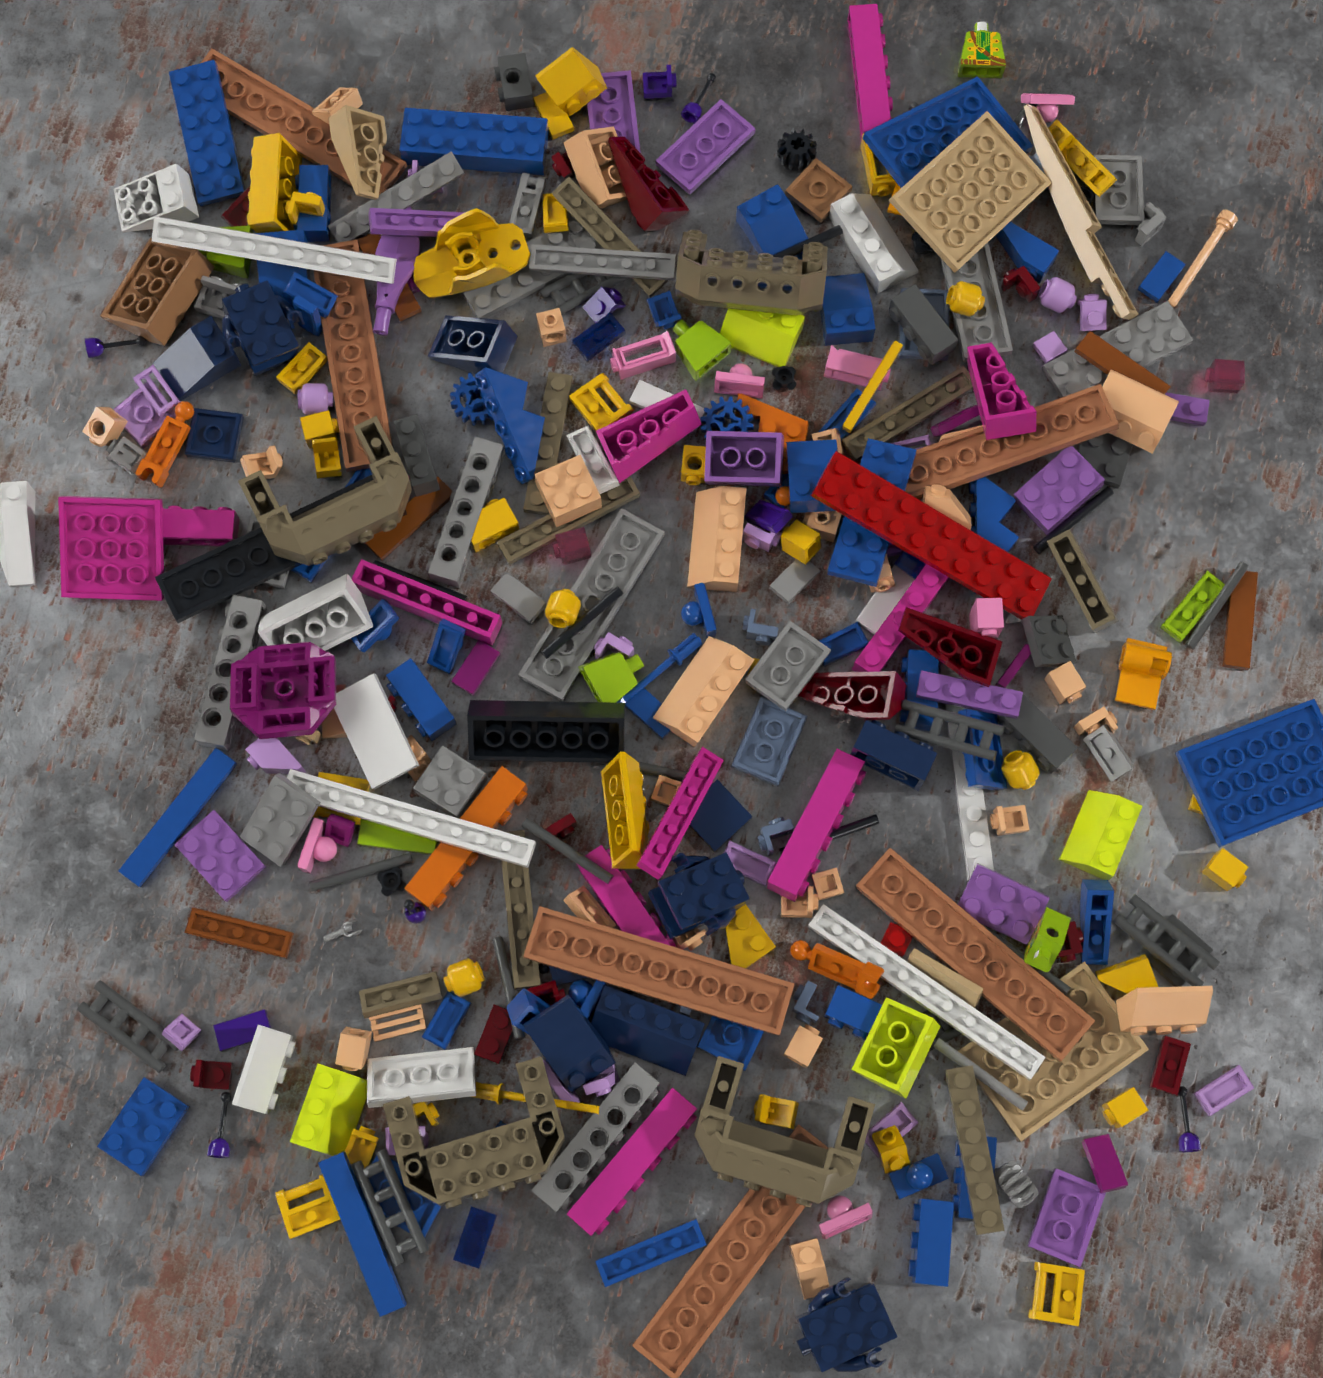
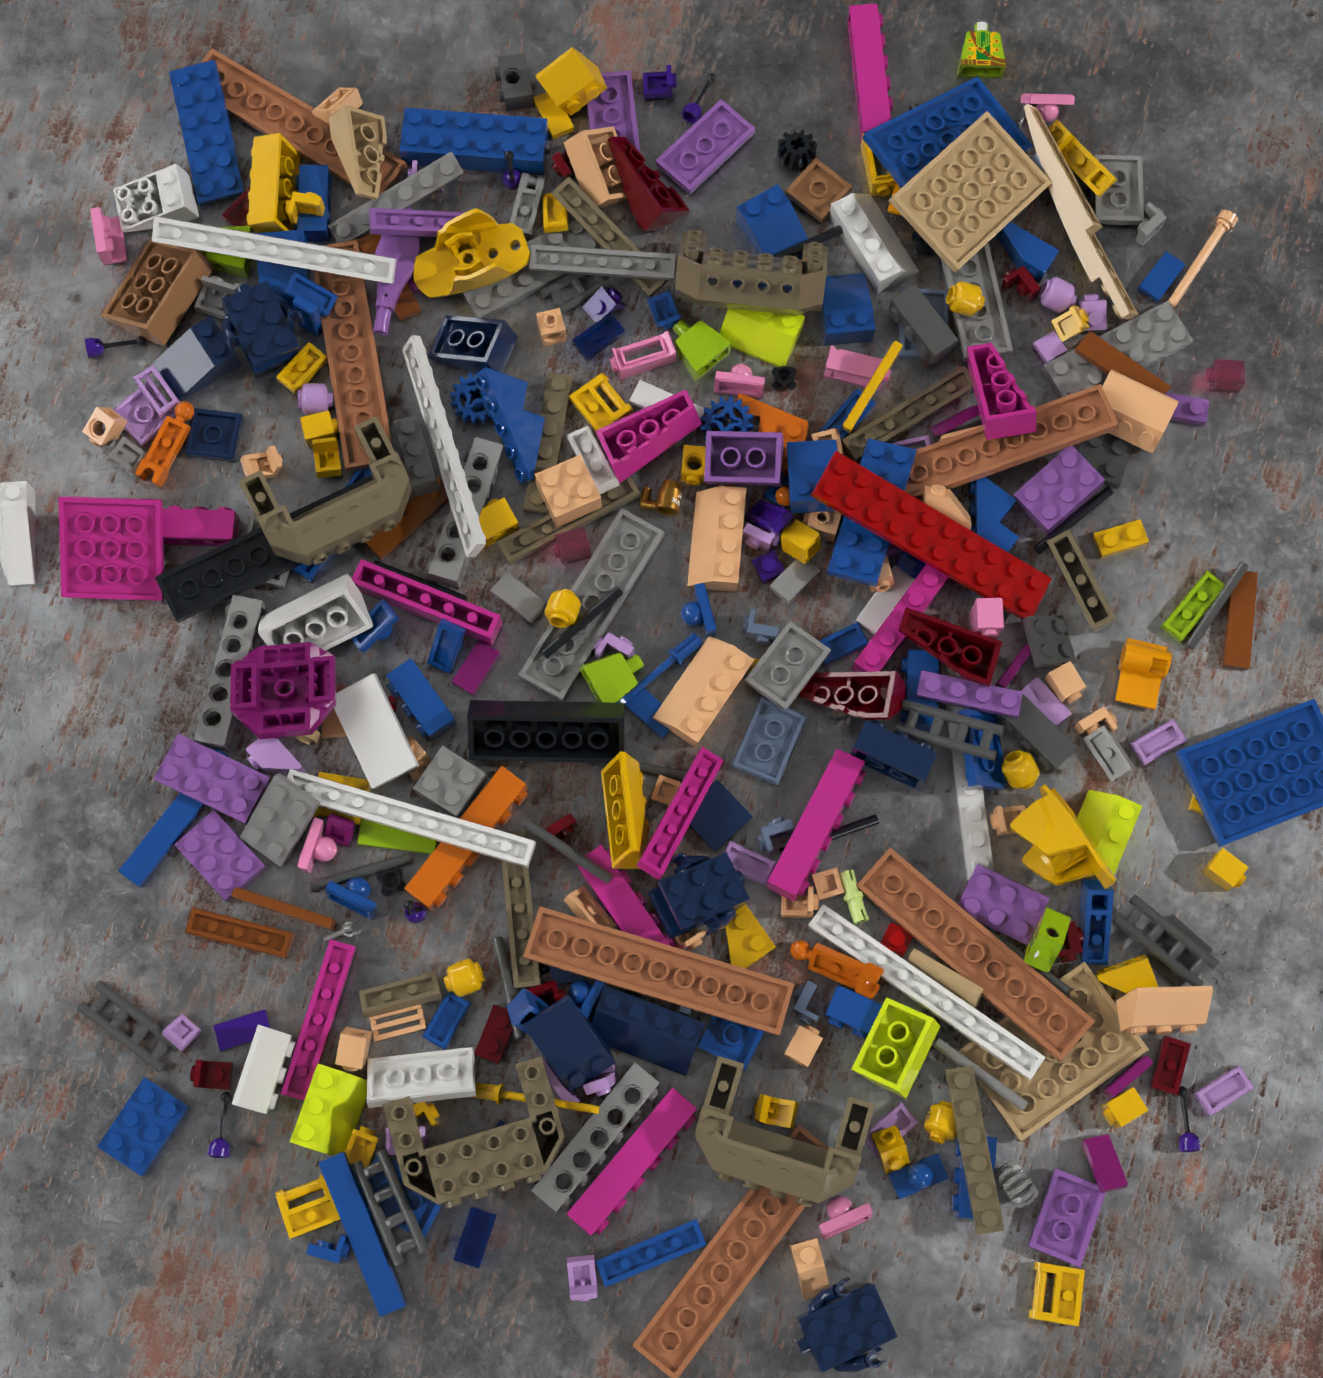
(108, 238): none -> bright pink bracket
(212, 779): none -> medium lavender plate
(284, 909): none -> dark orange tile
(318, 1018): none -> dark pink plate
(325, 1249): none -> blue bracket
(353, 896): none -> blue tile
(444, 447): none -> white plate
(511, 174): none -> hinge
(582, 1277): none -> lavender bracket
(667, 499): none -> pearl gold piece
(767, 567): none -> dark purple plate
(853, 897): none -> yellowish green pin
(931, 1242): blue brick -> none
(940, 1123): none -> yellow head
(1046, 701): none -> lavender tile
(1059, 843): none -> yellow piece
(1071, 323): none -> yellow bracket
(1120, 538): none -> yellow plate
(1127, 1076): none -> magenta tile
(1157, 742): none -> lavender tile

